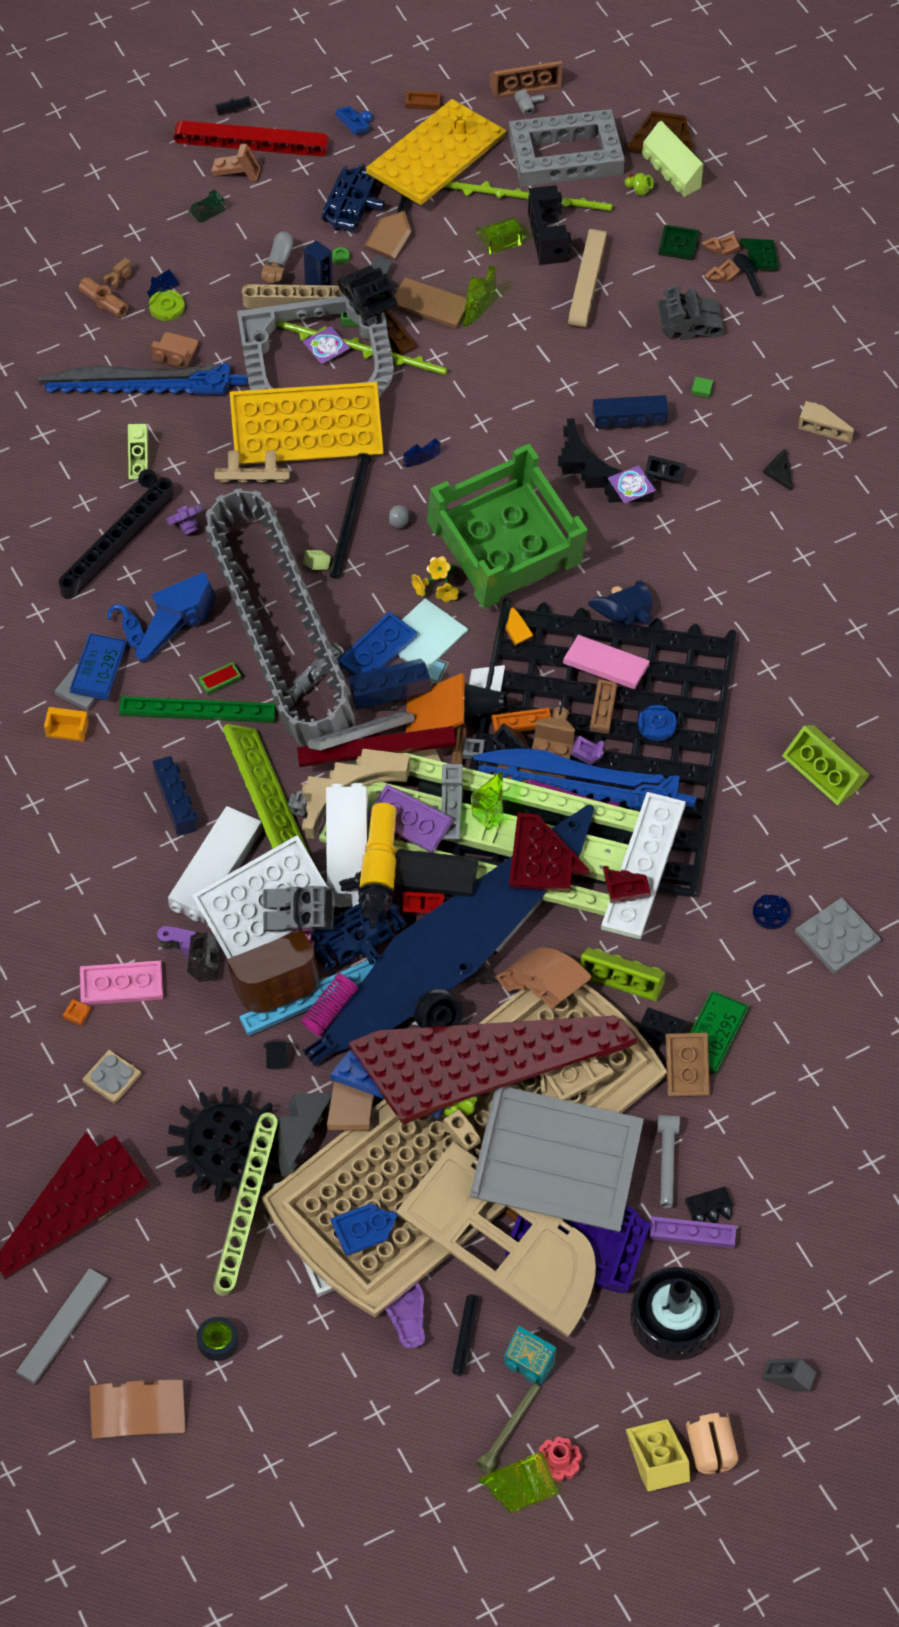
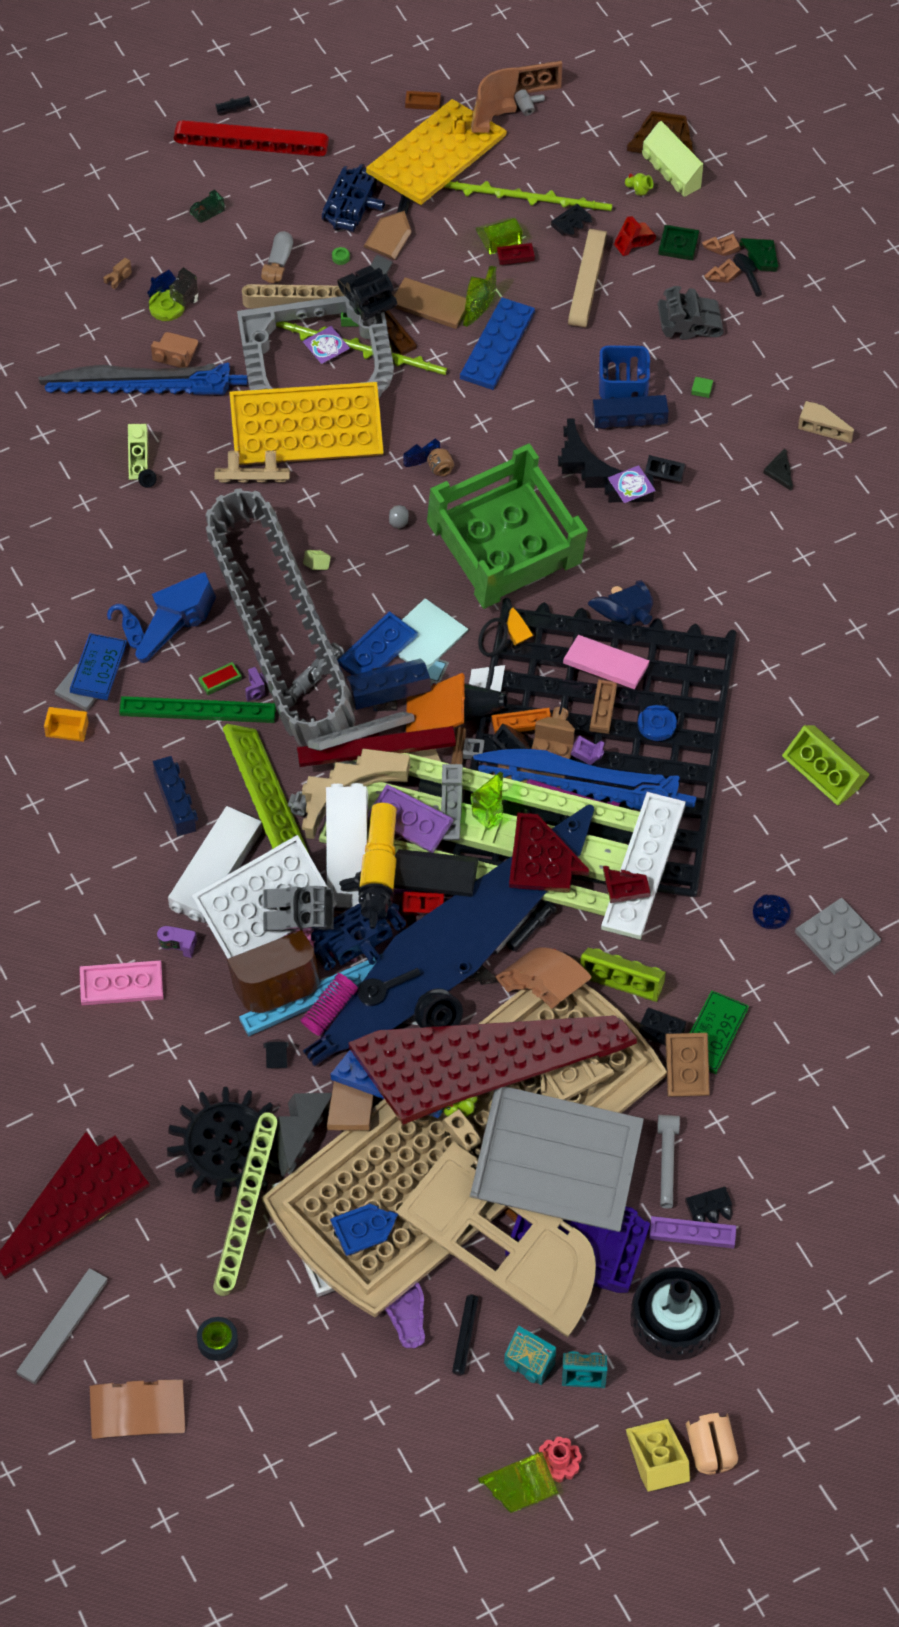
(76, 1012): orange tile -> none
(103, 297): nougat piece -> none
(111, 1077): light grey piece -> none
(116, 538): black beam -> none
(184, 288): none -> clear smoke brick
(186, 518): medium lavender plant -> none
(203, 957): clear smoke brick -> none
(242, 162): nougat bracket -> none
(257, 681): none -> medium lavender bracket
(318, 264): dark blue brick -> none
(341, 548): black axle -> none
(356, 123): blue plate -> none
(373, 991): none -> black piece
(438, 569): yellow plant -> none
(440, 462): none -> medium nougat head
(487, 1461): olive piece -> none
(494, 97): none -> nougat panel
(497, 343): none -> blue plate
(503, 641): none -> black tyre
(515, 254): none -> dark red plate
(537, 919): none -> black pin
(552, 241): black plate -> none
(566, 167): light grey brick -> none
(571, 219): none -> black plate
(584, 1370): none -> teal slope
(618, 355): none -> blue piece
(633, 235): none -> red tile
(789, 1374): dark grey slope -> none

